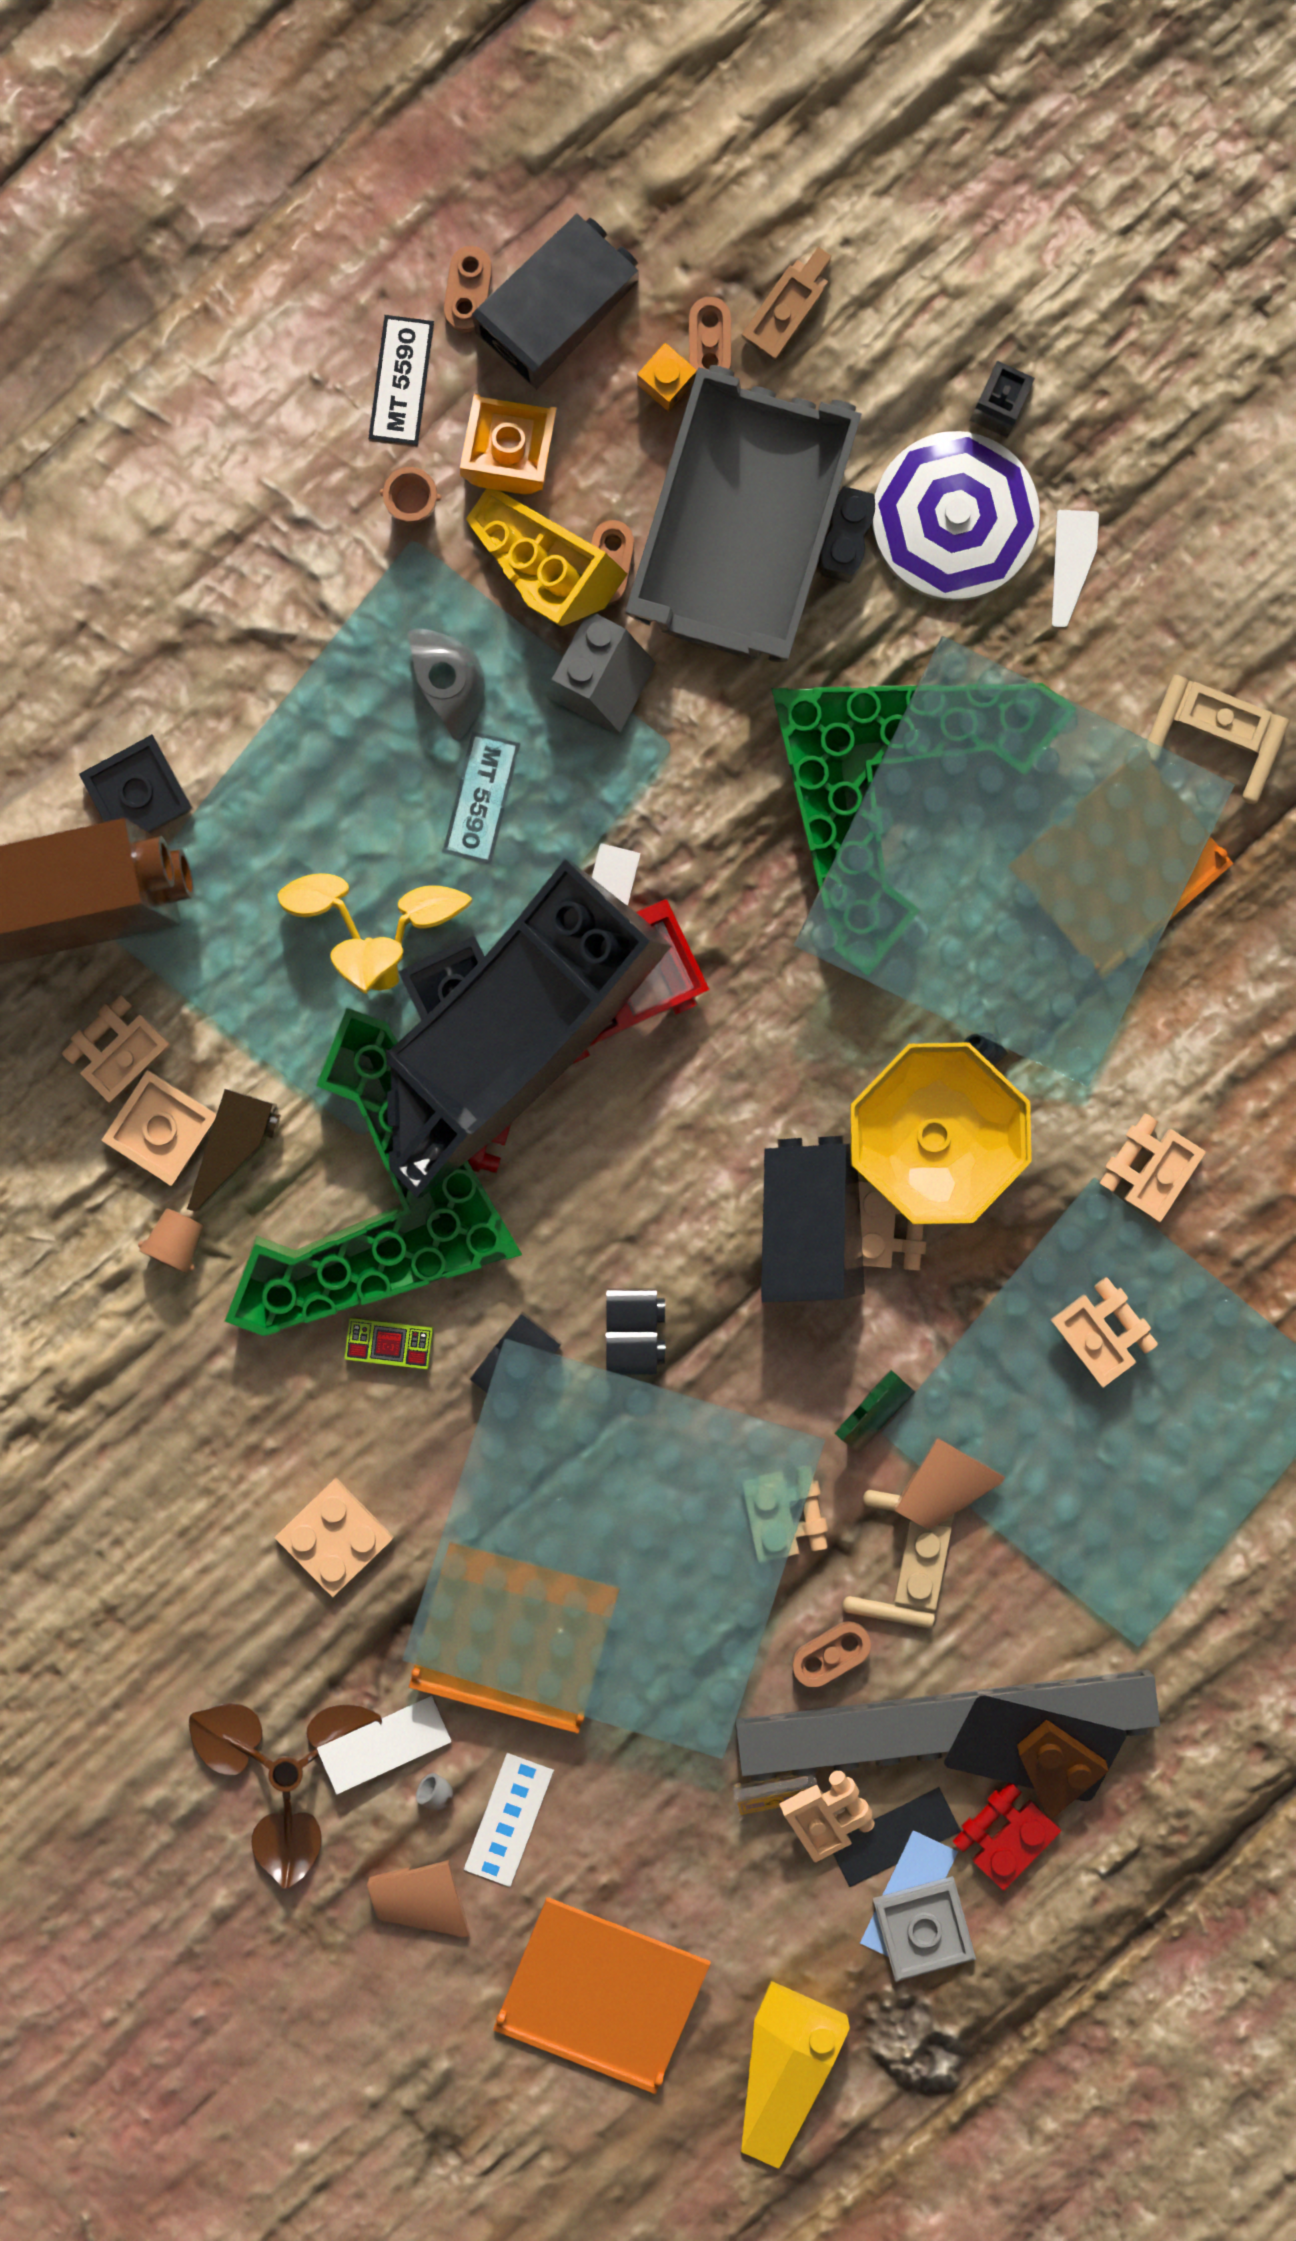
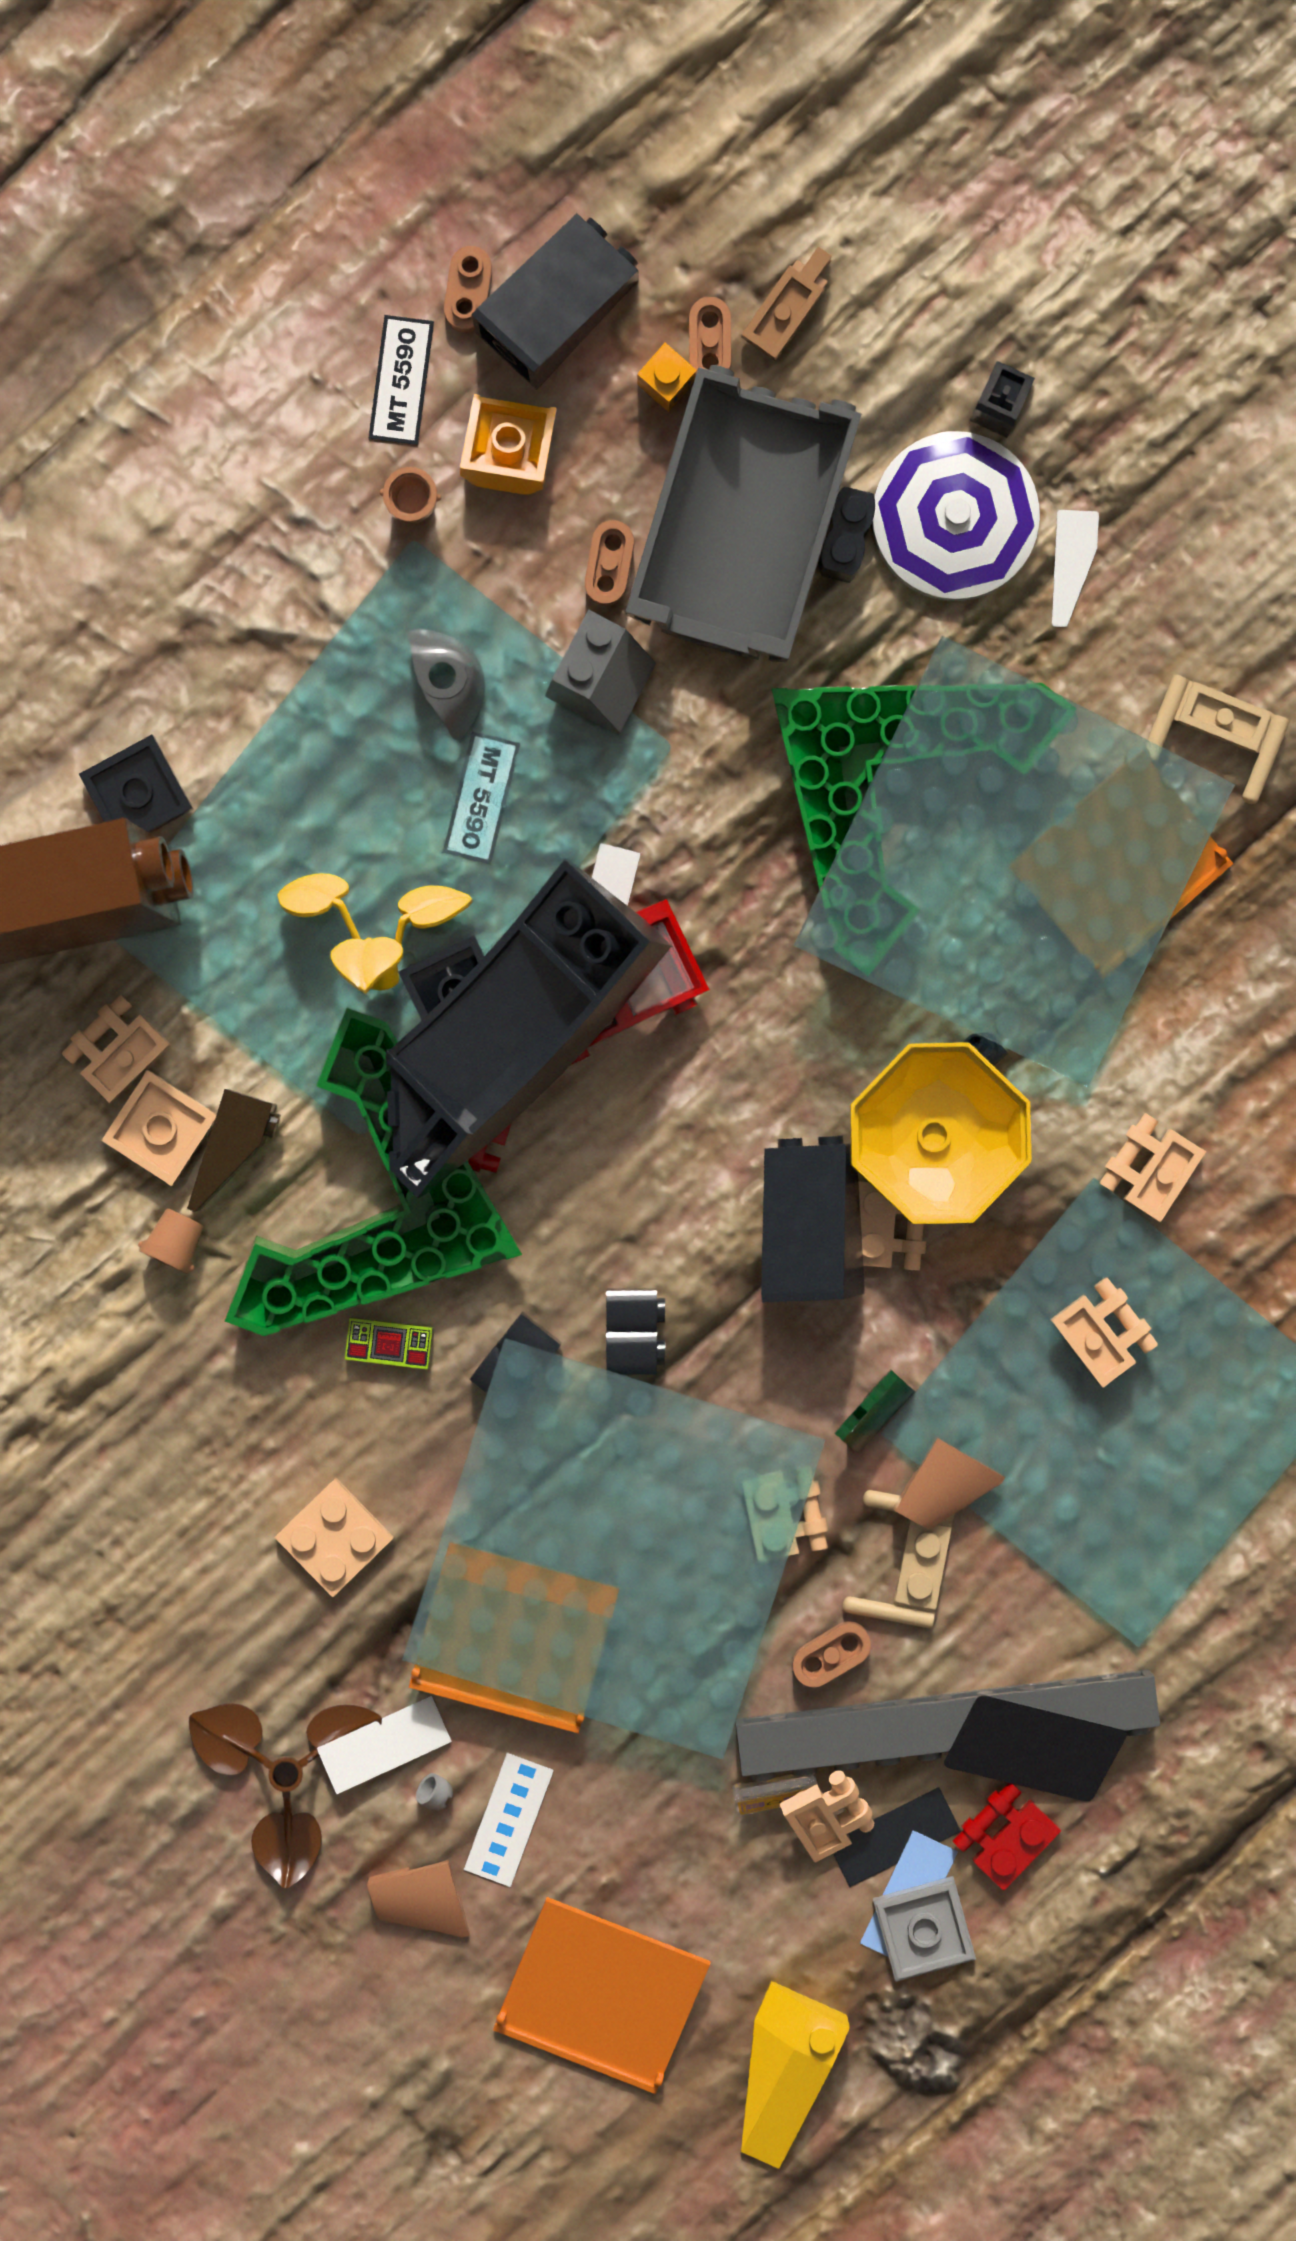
(547, 564): yellow wedge -> none
(1059, 1767): reddish brown wing -> none

